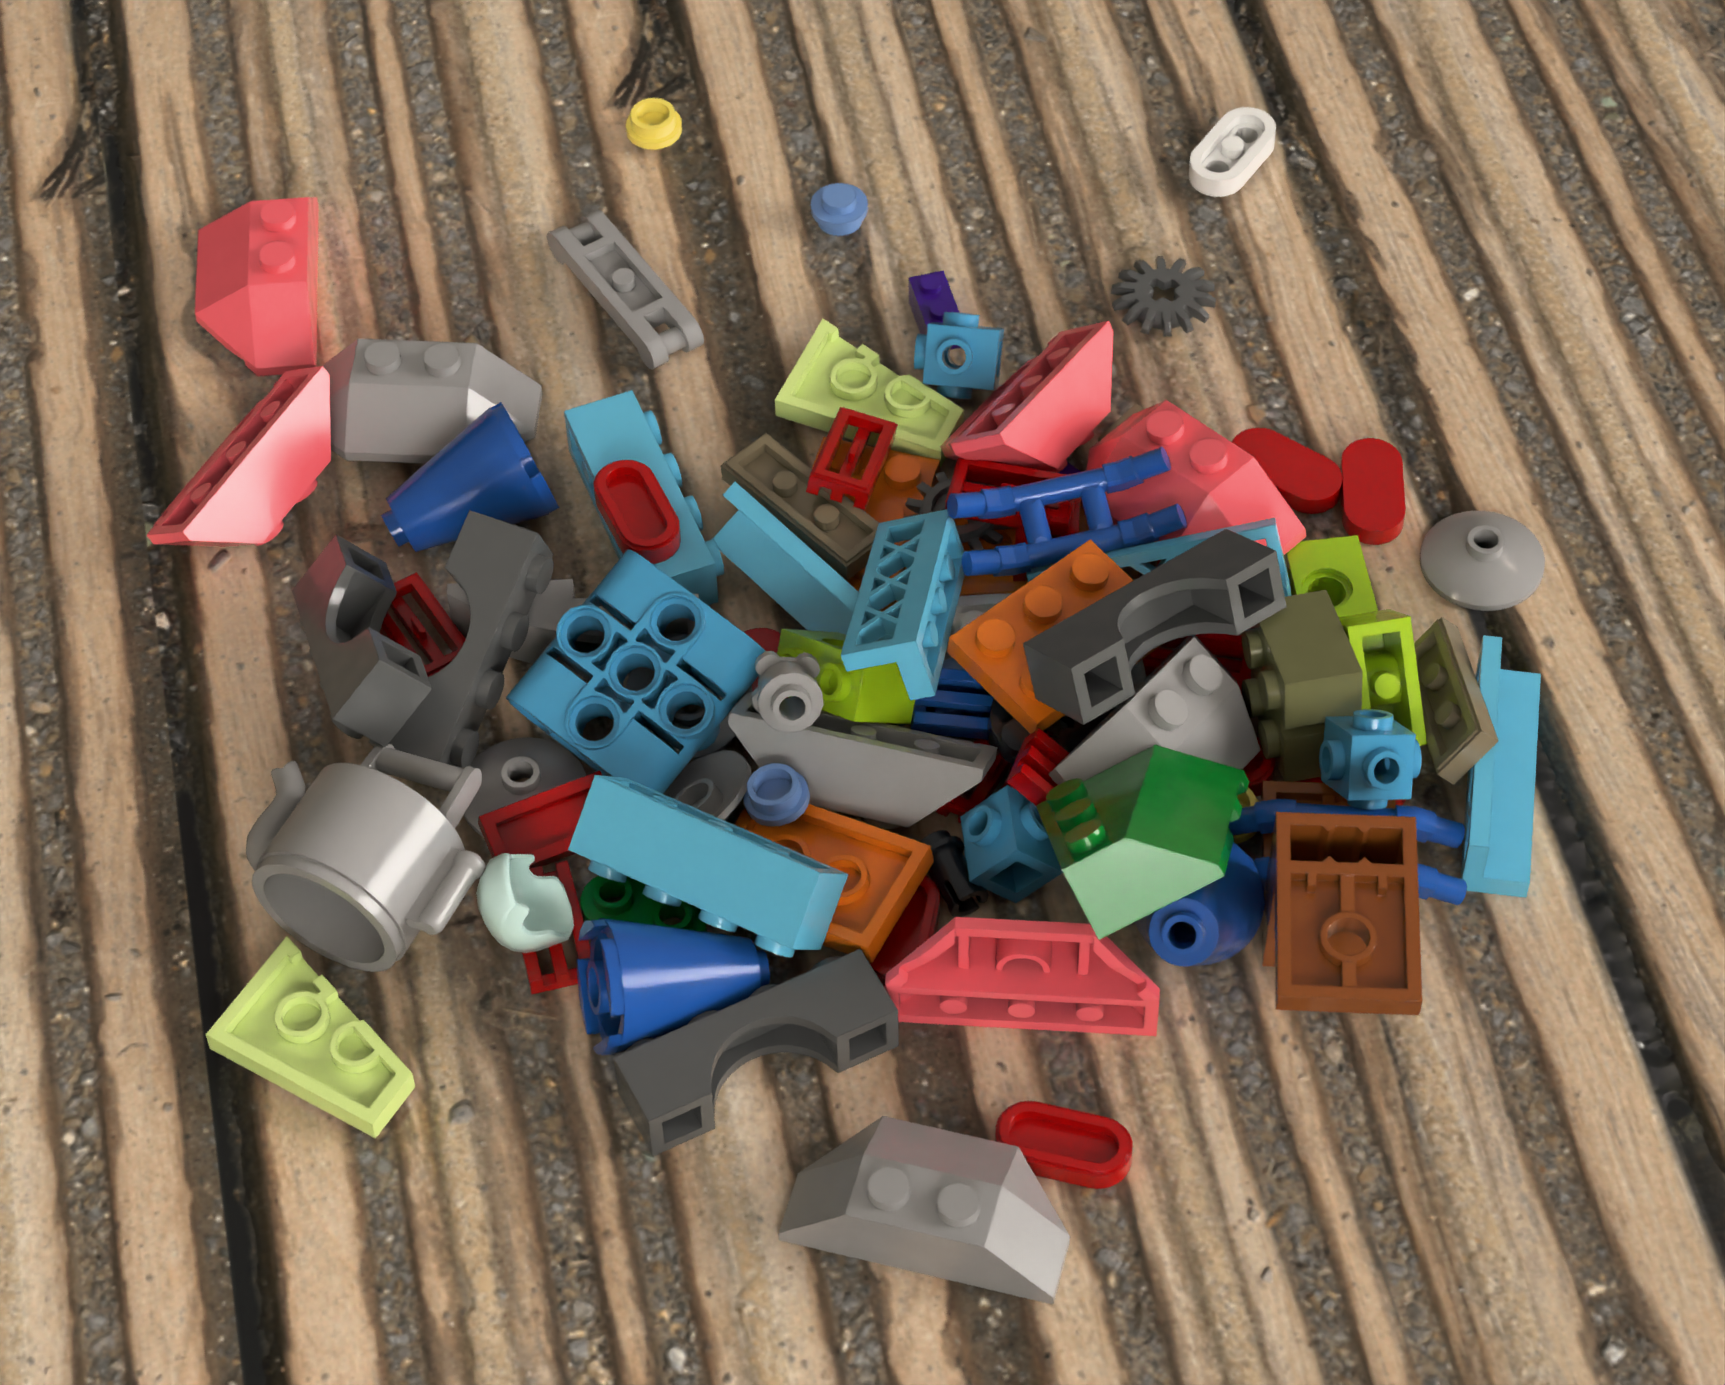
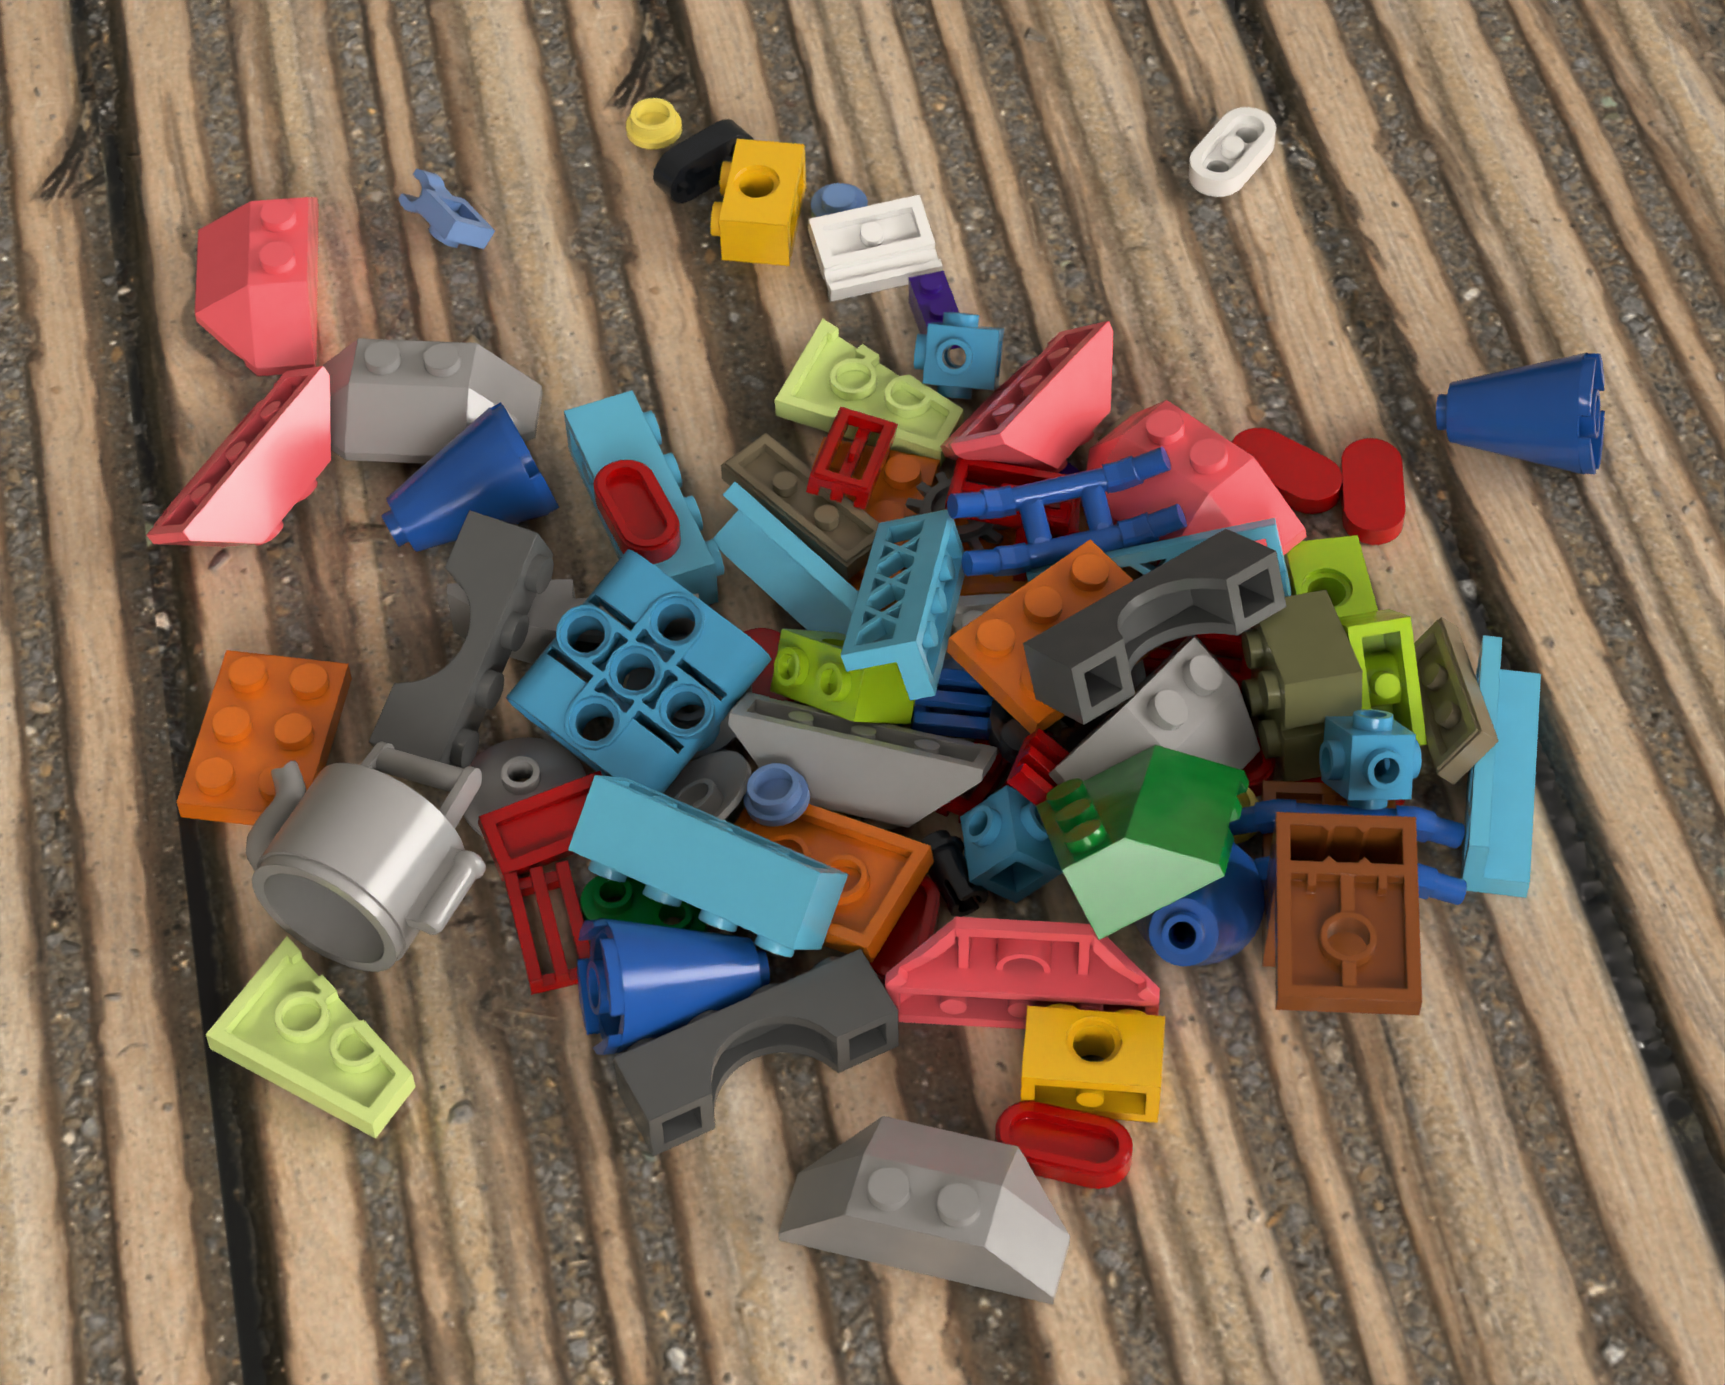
(258, 721): none -> orange plate
(364, 675): dark grey arch -> none
(436, 614): red tile -> none
(450, 217): none -> medium blue plate
(523, 908): light aqua hair -> none
(626, 288): light grey plate -> none
(697, 162): none -> black beam
(760, 202): none -> yellow brick
(785, 678): light grey brick -> none
(873, 247): none -> white plate
(1119, 1086): none -> yellow brick
(1163, 314): dark grey gear -> none
(1482, 560): light grey dish -> none
(1531, 413): none -> blue cone

